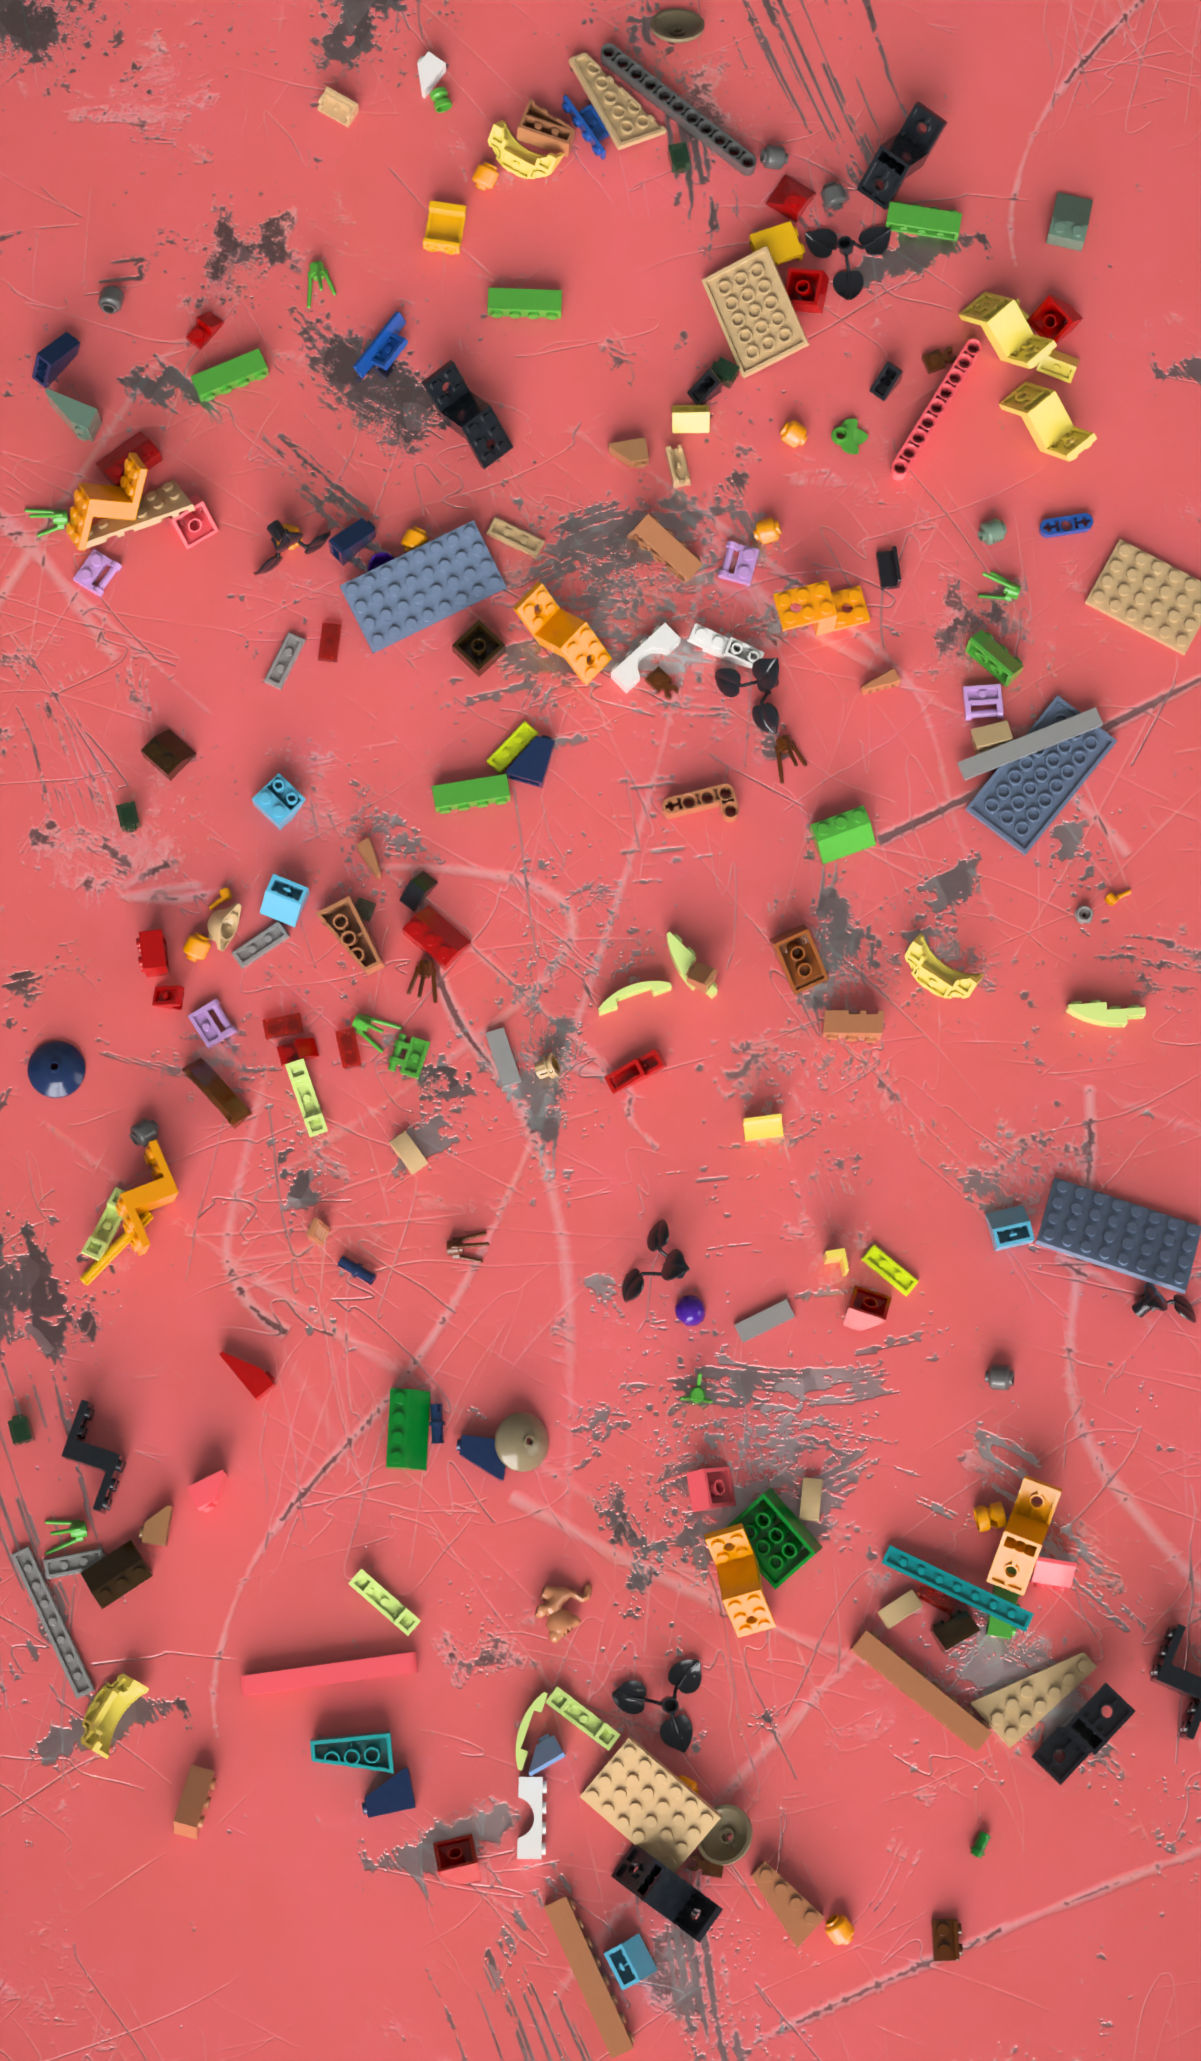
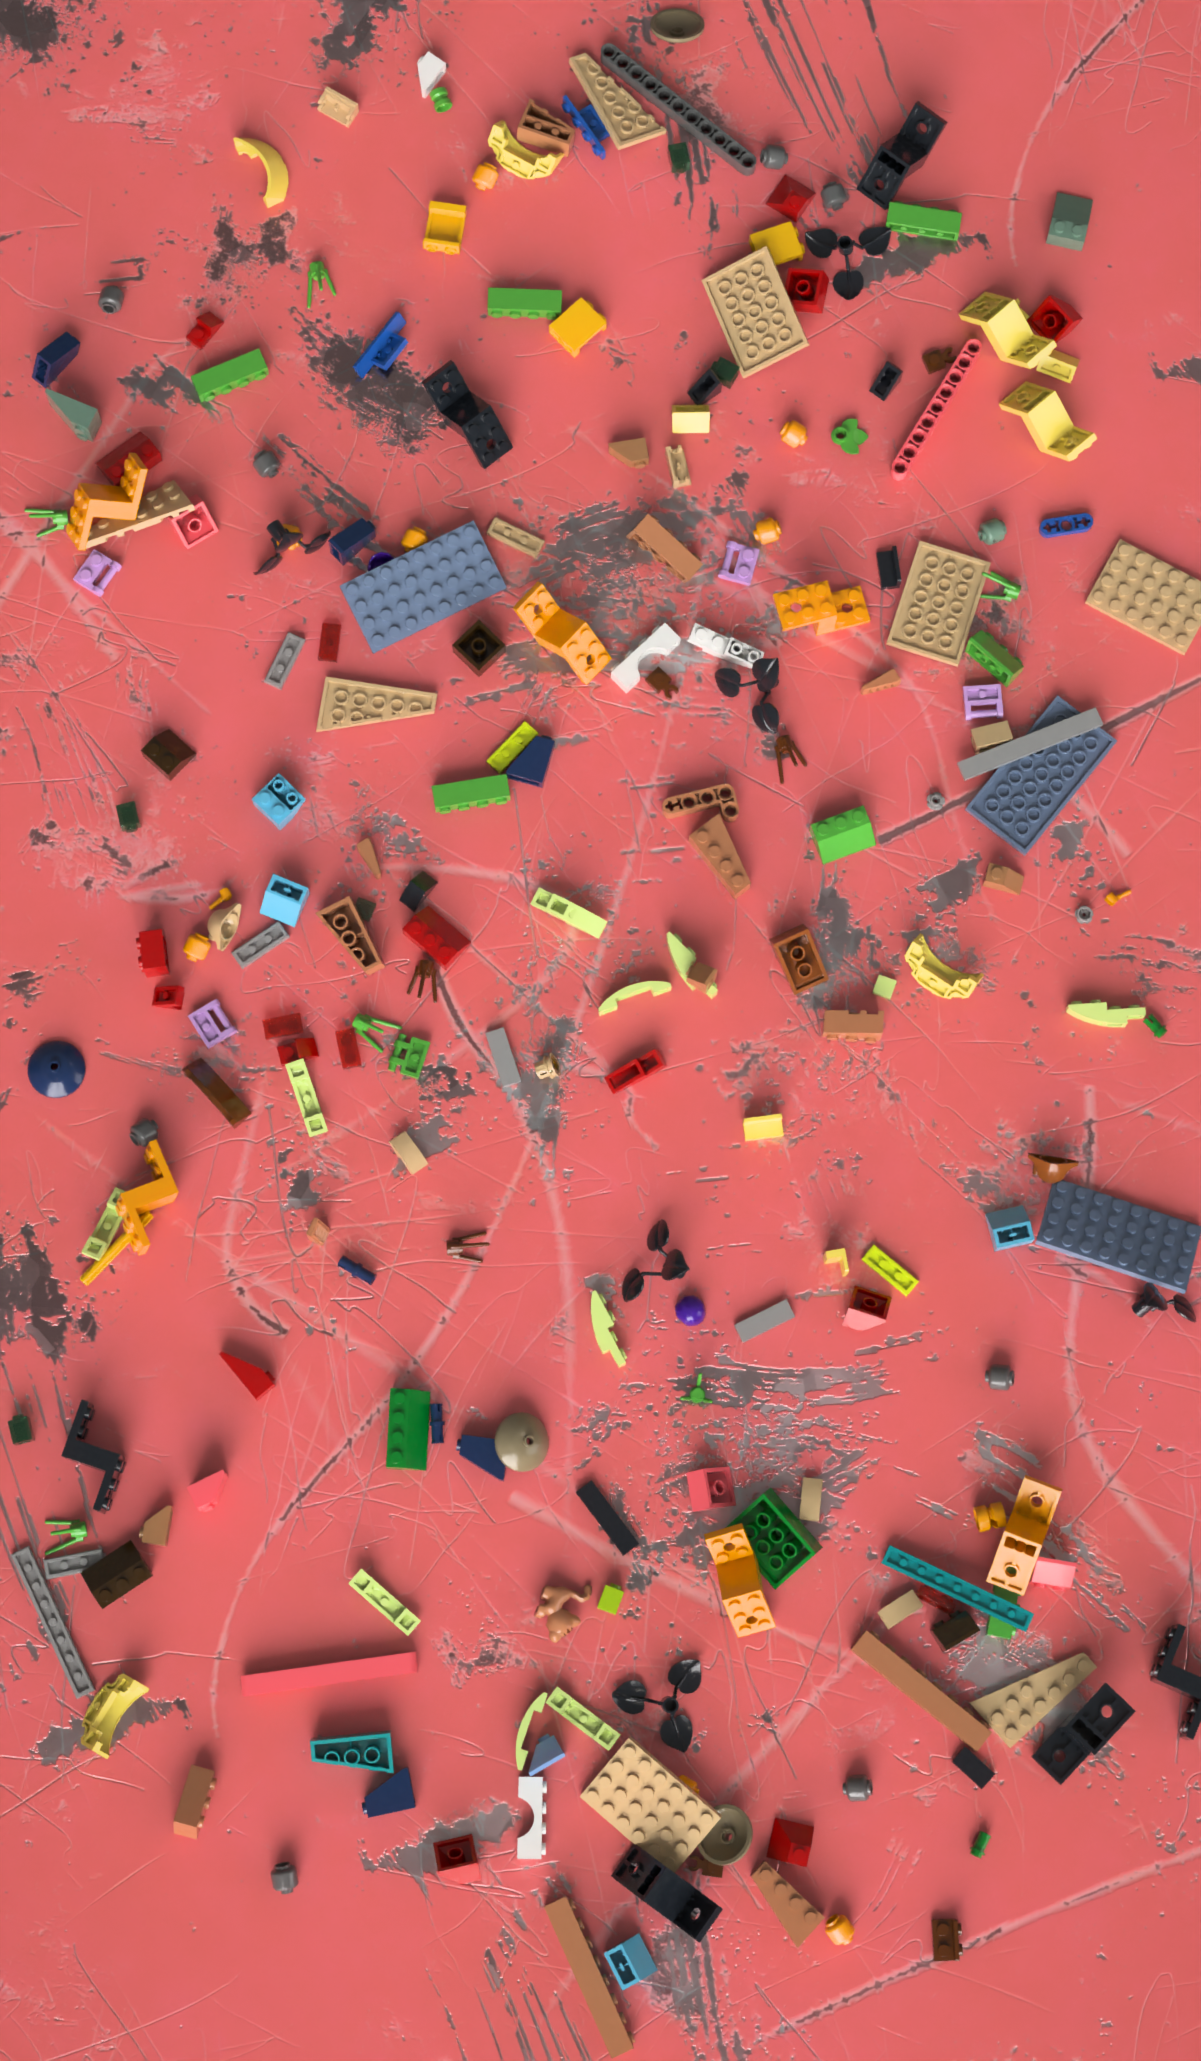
(266, 464): none -> dark grey head
(275, 167): none -> light yellow windscreen
(284, 1877): none -> dark grey head
(361, 703): none -> tan wing
(569, 912): none -> yellowish green slope
(577, 326): none -> yellow panel
(603, 1321): none -> yellowish green slope
(607, 1518): none -> black tile
(610, 1598): none -> lime brick
(720, 855): none -> nougat wedge
(790, 1842): none -> red slope
(858, 1787): none -> dark grey head
(884, 987): none -> yellowish green tile
(935, 796): none -> light grey plate
(938, 603): none -> tan plate
(973, 1767): none -> black tile
(1003, 879): none -> medium nougat slope
(1051, 1168): none -> dark orange hat
(1157, 1028): none -> green pin

